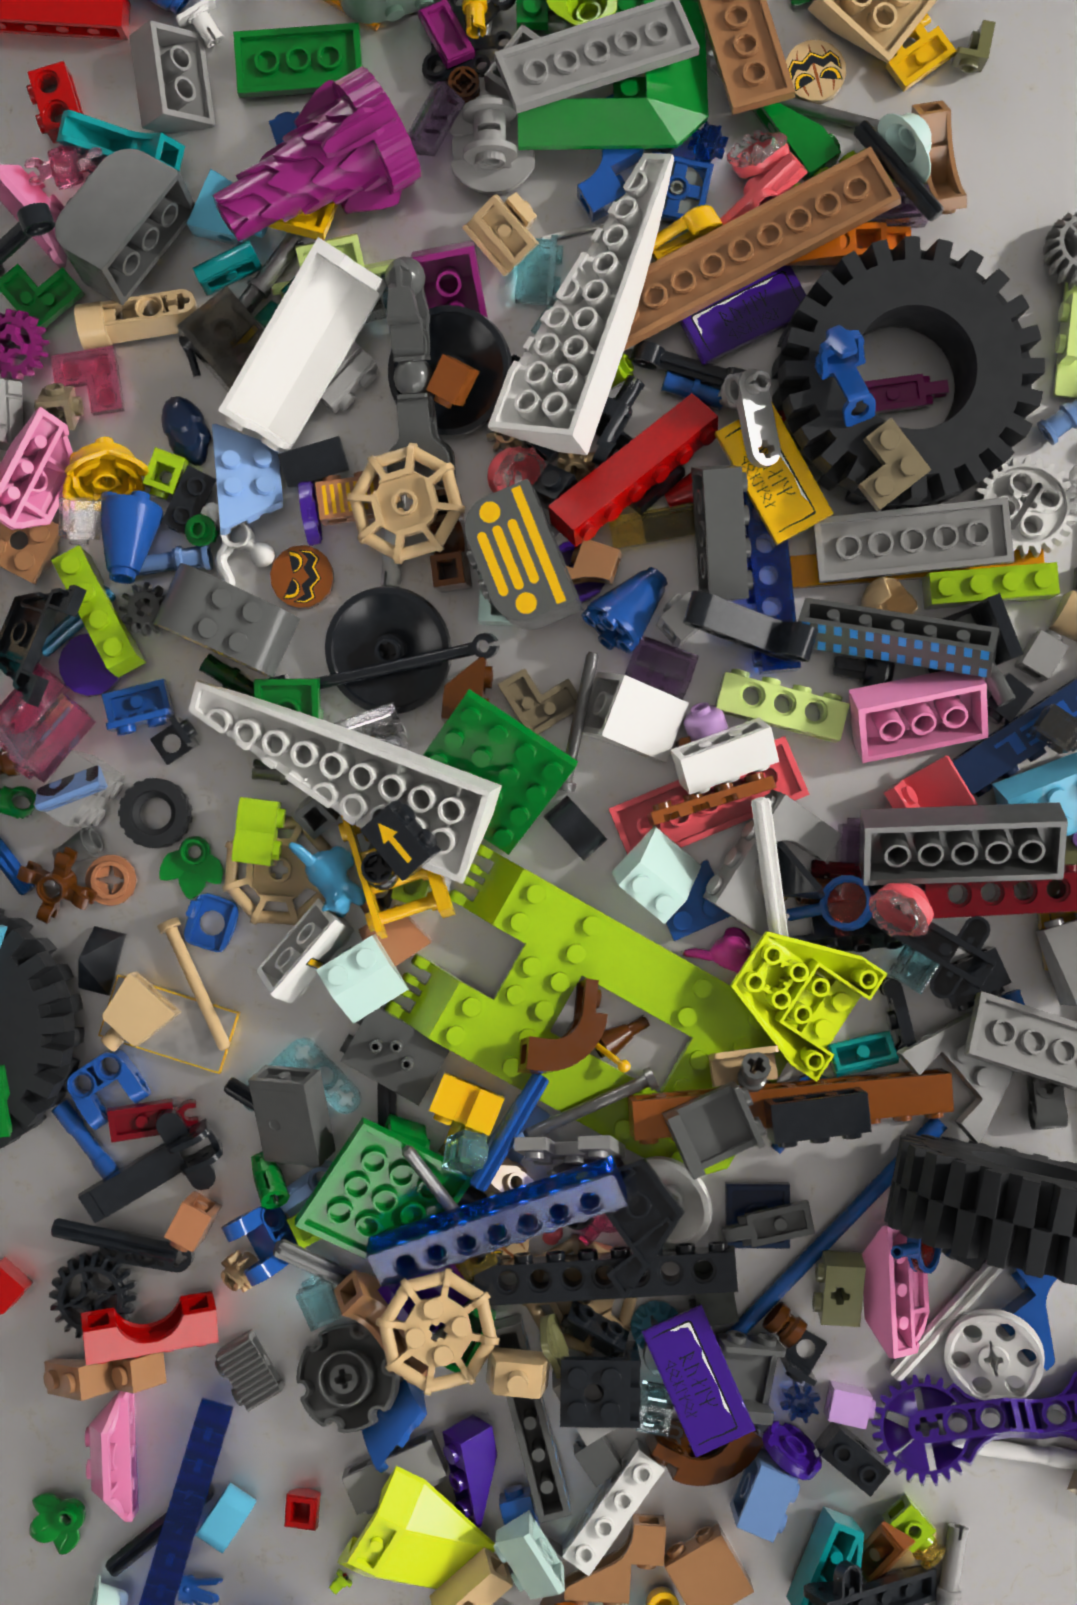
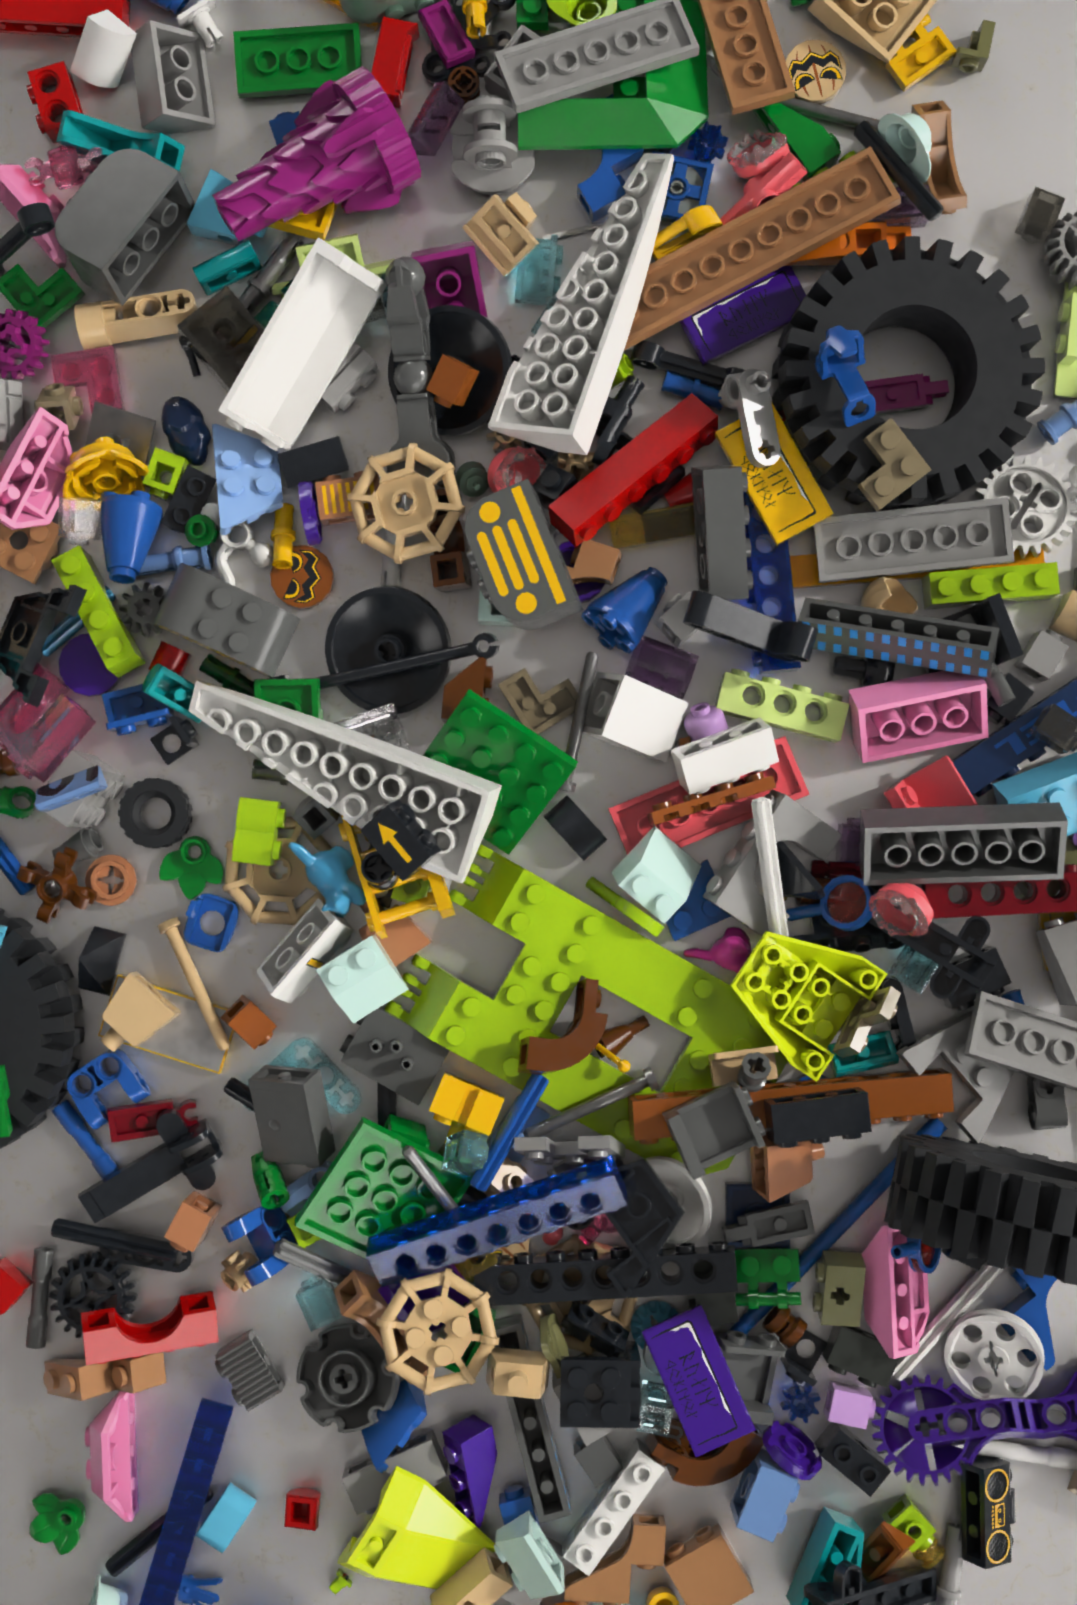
(38, 1313): none -> dark grey piece
(103, 50): none -> white brick
(123, 427): none -> flat silver piece
(170, 690): none -> teal brick
(171, 658): none -> red brick
(249, 1022): none -> dark orange brick
(283, 537): none -> yellow pin
(394, 56): none -> red window
(472, 479): none -> sand green wheel
(624, 906): none -> lime piece
(768, 1265): none -> green plate
(782, 1170): none -> nougat torso
(859, 1354): none -> pearl dark grey brick
(865, 1014): none -> dark tan plate
(987, 1512): none -> black piece
(1039, 215): none -> clear smoke brick

